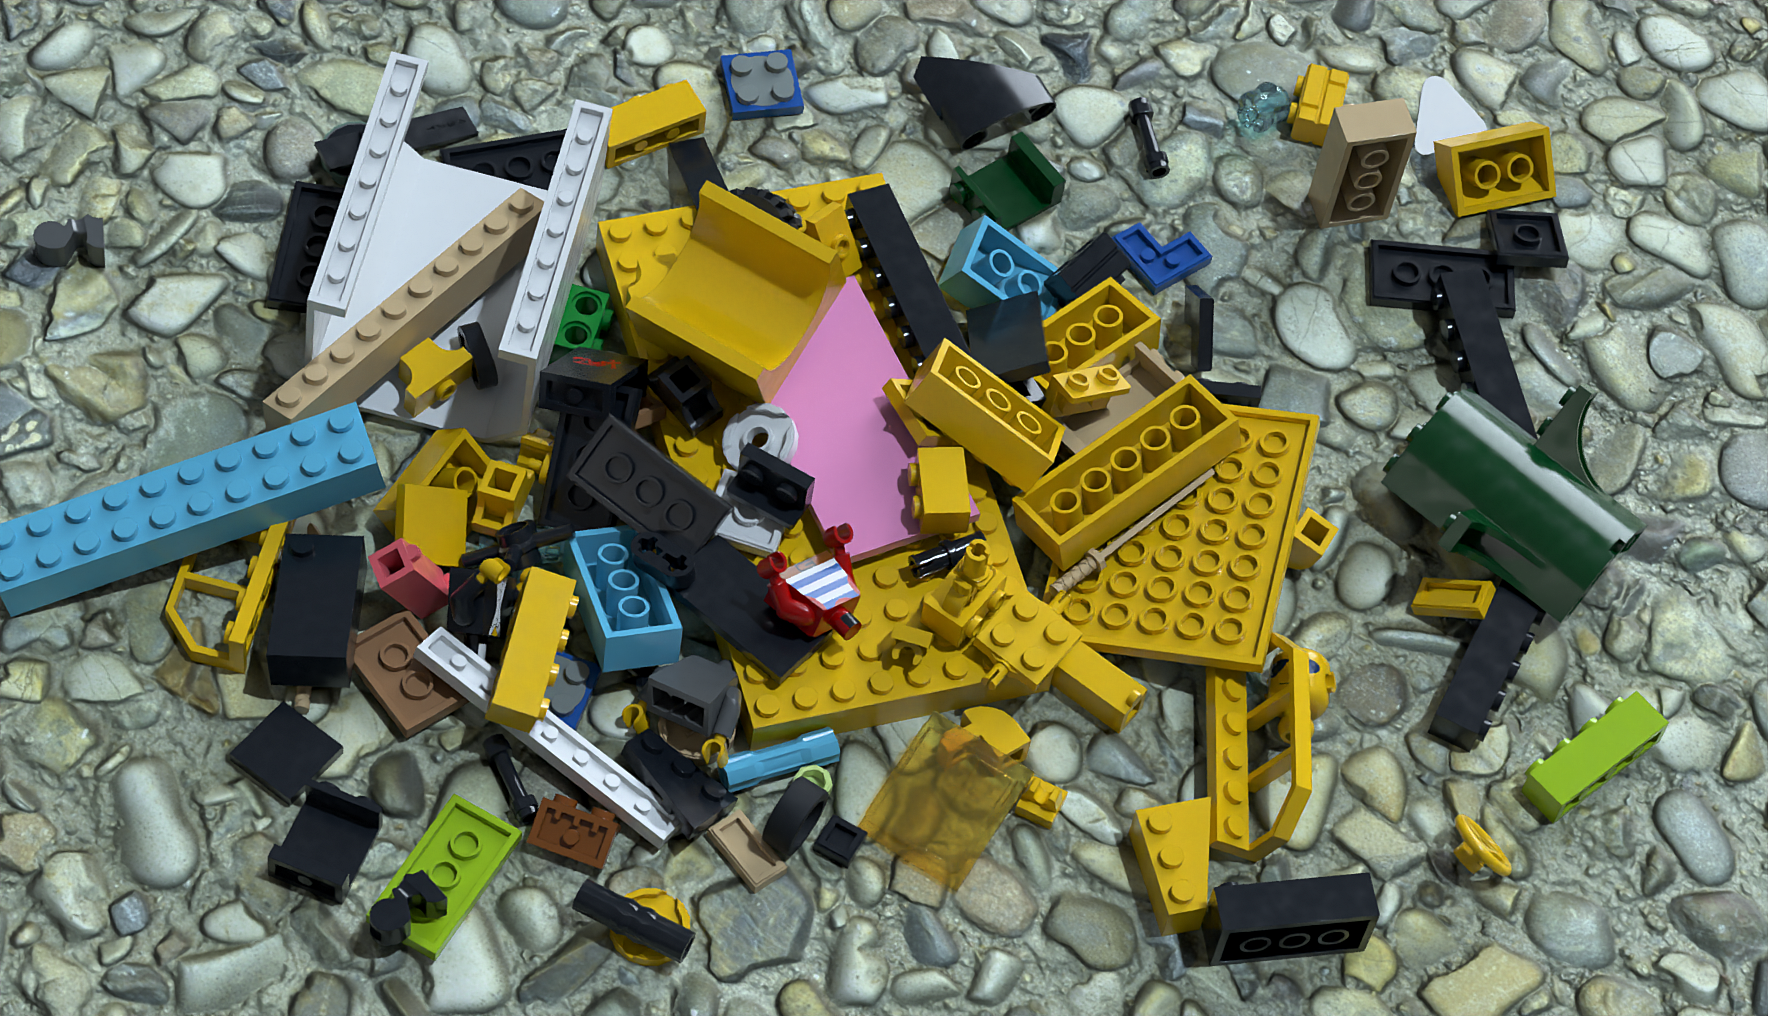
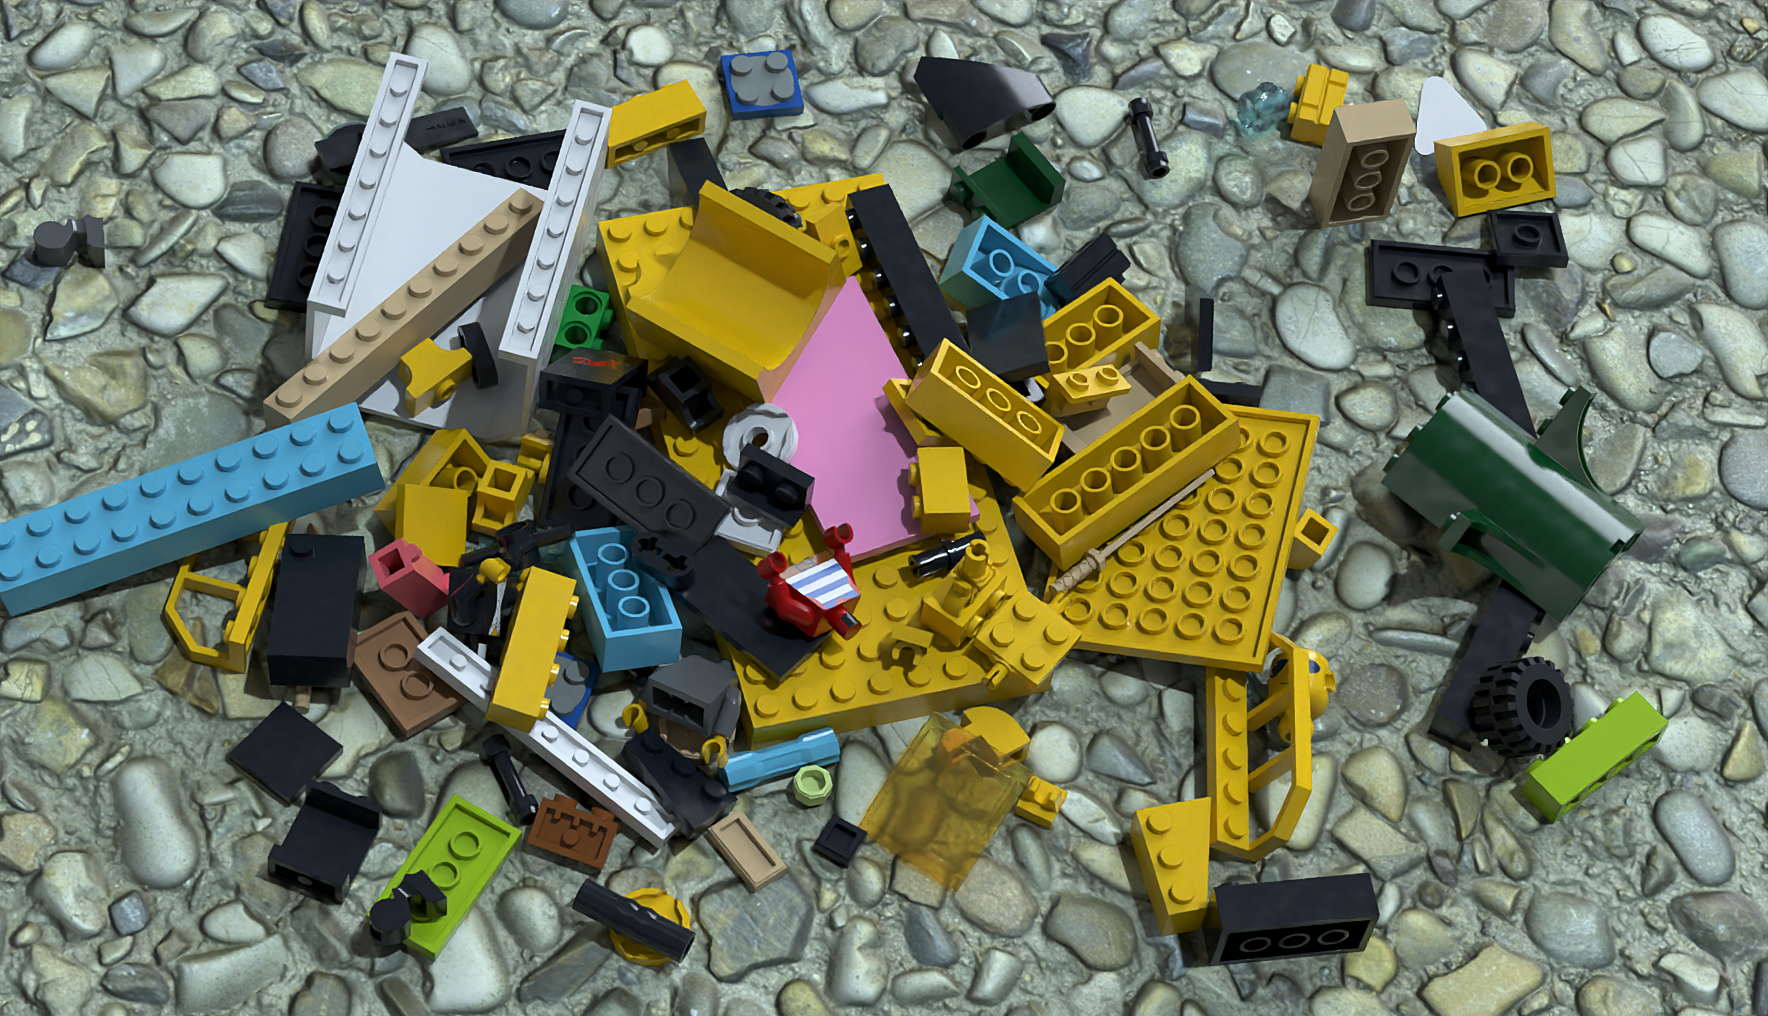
(795, 816): black tyre -> none
(1099, 687): yellow brick -> none
(1158, 265): blue tile -> none
(1453, 598): yellow tile -> none
(1479, 848): yellow piece -> none
(1523, 707): none -> black tyre

